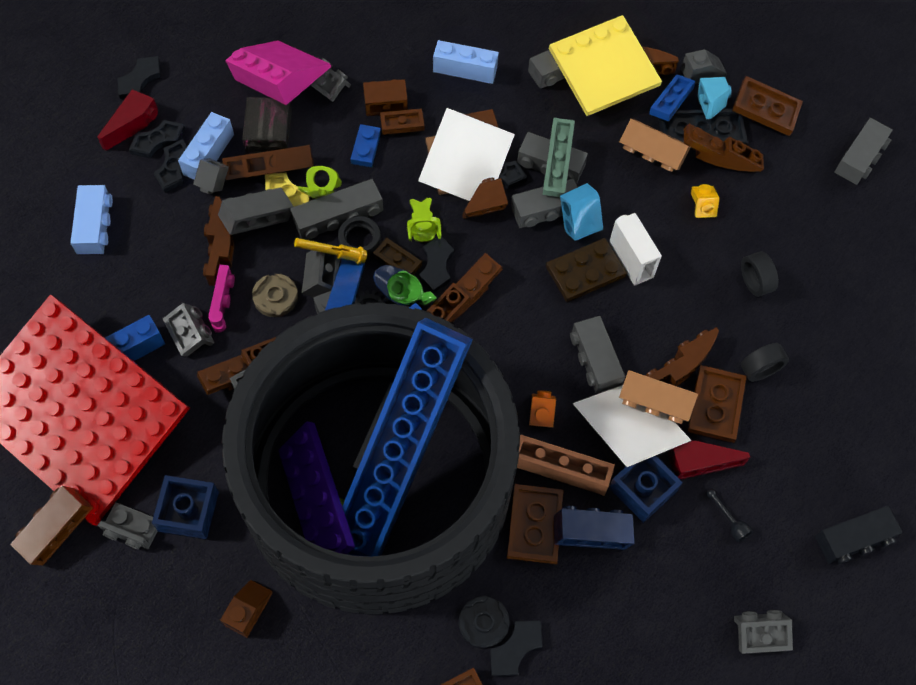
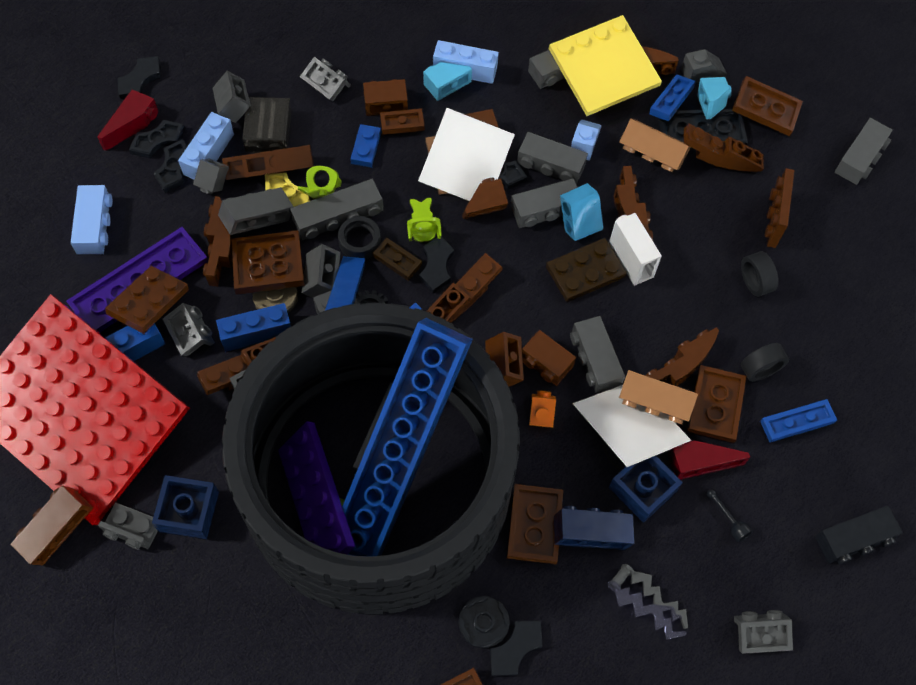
(147, 299): none -> reddish brown plate
(174, 255): none -> dark purple plate
(220, 298): dark pink plate -> none
(231, 96): none -> dark grey brick
(246, 608): reddish brown slope -> none
(252, 327): none -> blue brick
(267, 262): none -> reddish brown plate
(276, 69): dark pink slope -> none
(342, 252): yellow pin -> none
(401, 286): bright green hair -> none
(446, 78): none -> medium azure slope
(506, 352): none -> reddish brown brick
(547, 358): none -> reddish brown brick
(558, 157): sand green plate -> none
(564, 465): nougat brick -> none
(586, 137): none -> light blue slope
(628, 201): none -> reddish brown slope
(656, 608): none -> piece
(705, 200): yellow bracket -> none
(780, 208): none -> reddish brown plate
(798, 420): none -> blue plate

